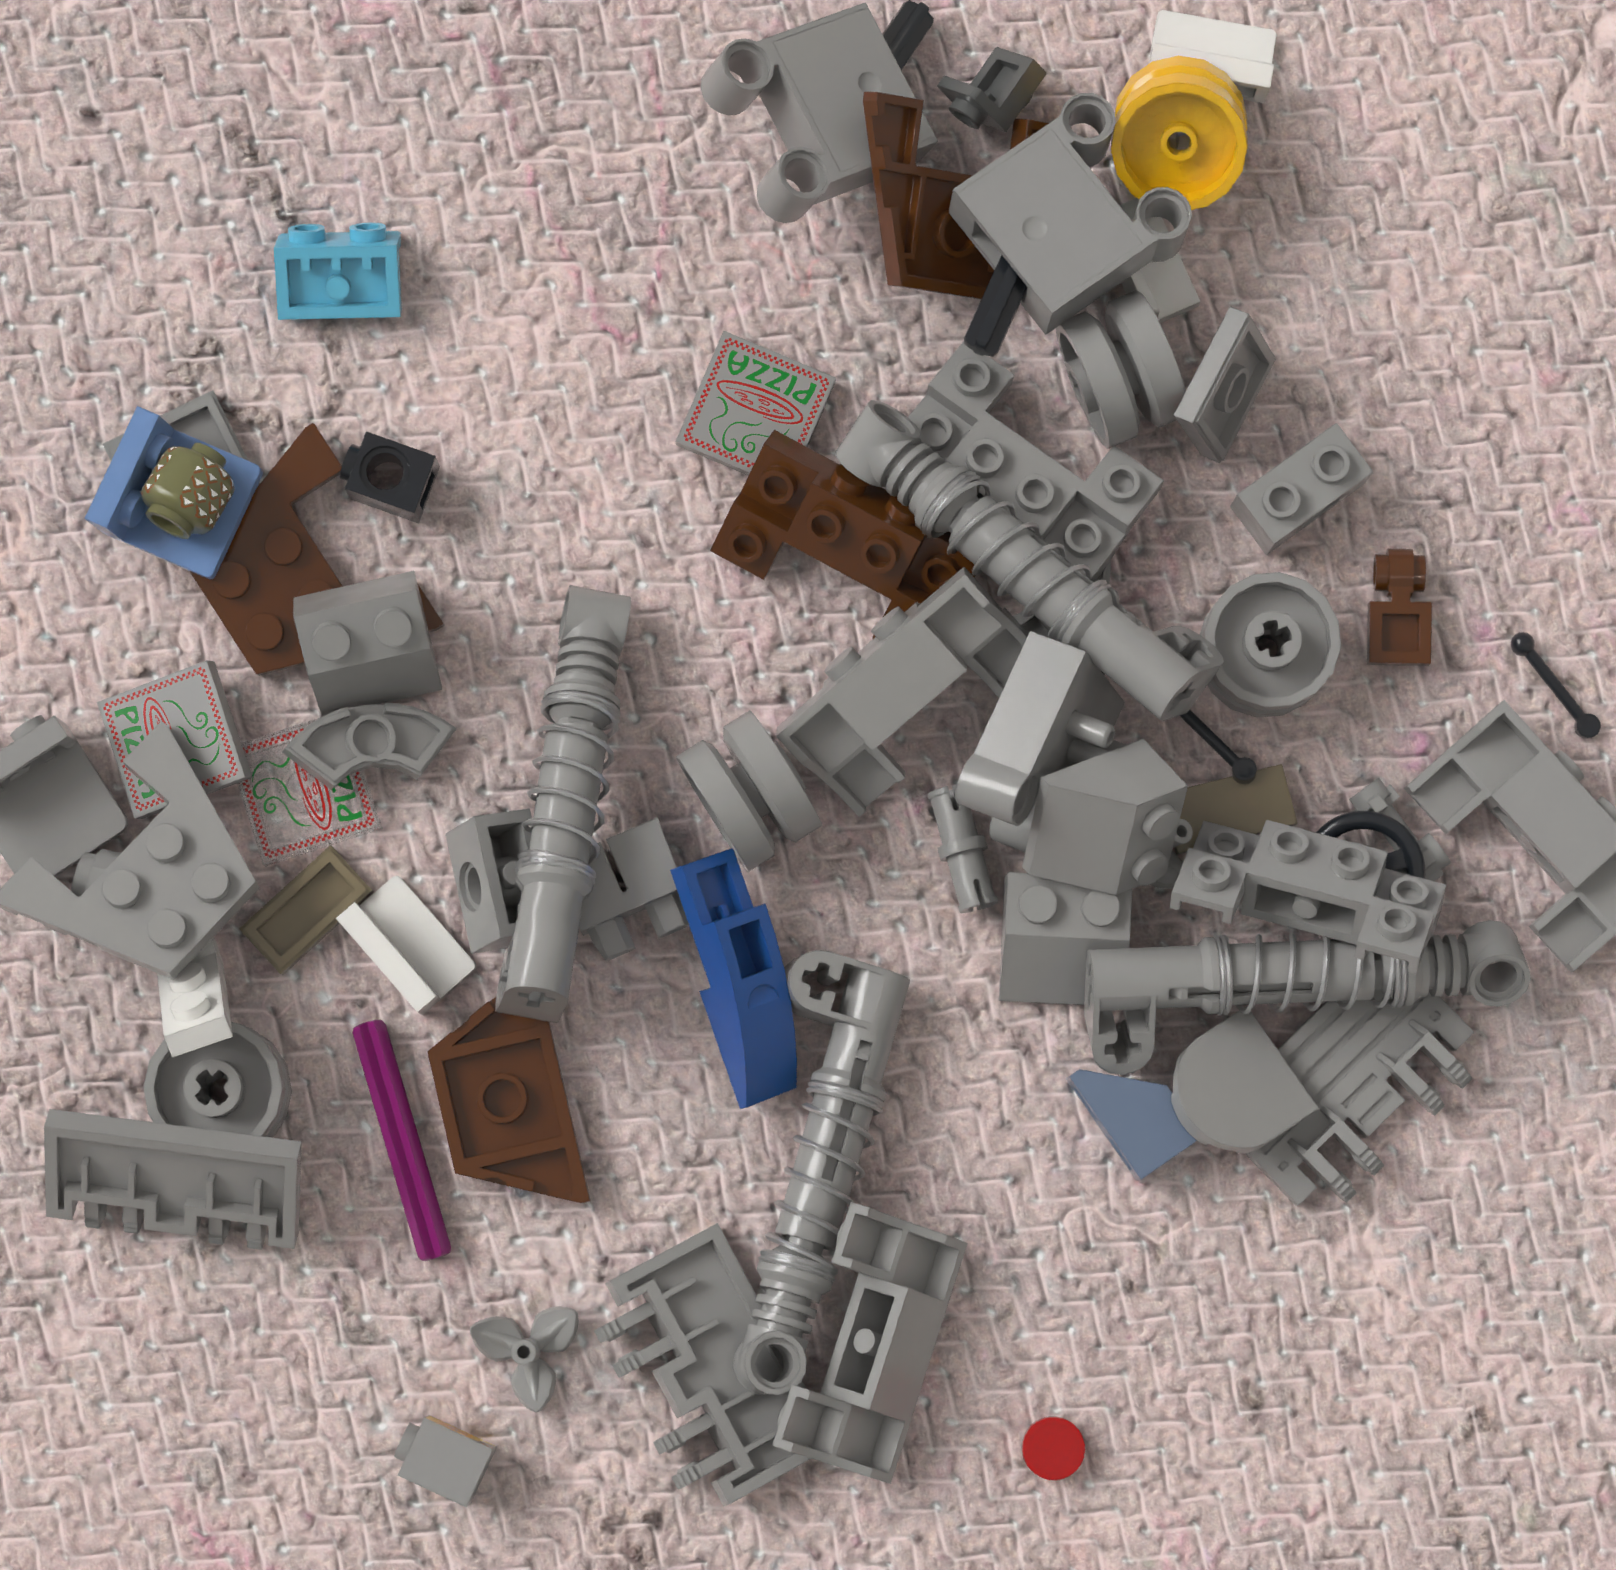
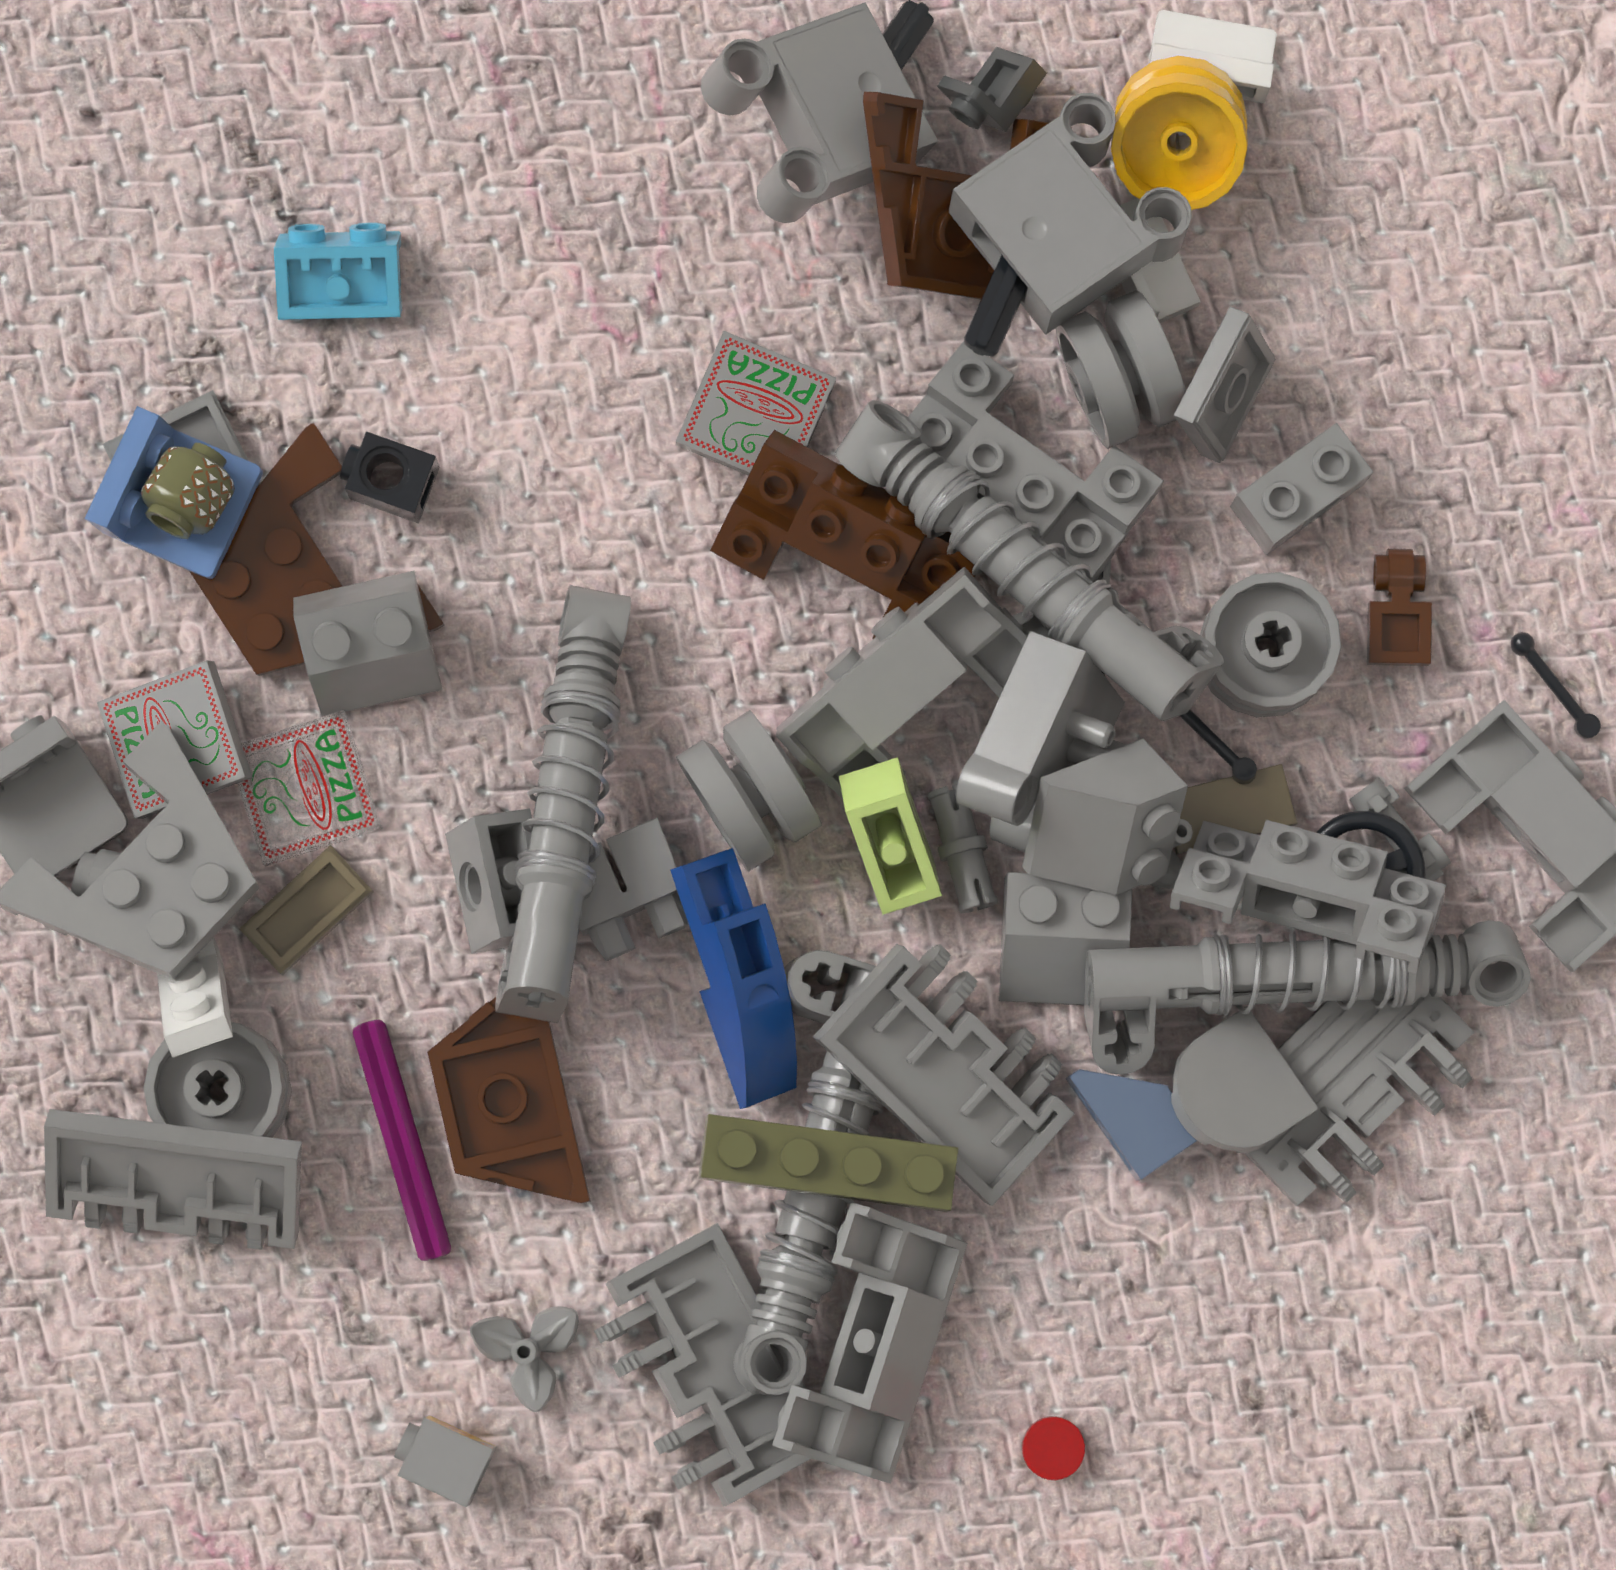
(369, 737): light grey tile -> none
(408, 944): white panel -> none
(828, 1163): none -> olive plate
(890, 836): none -> yellowish green brick
(943, 1078): none -> light grey hinge

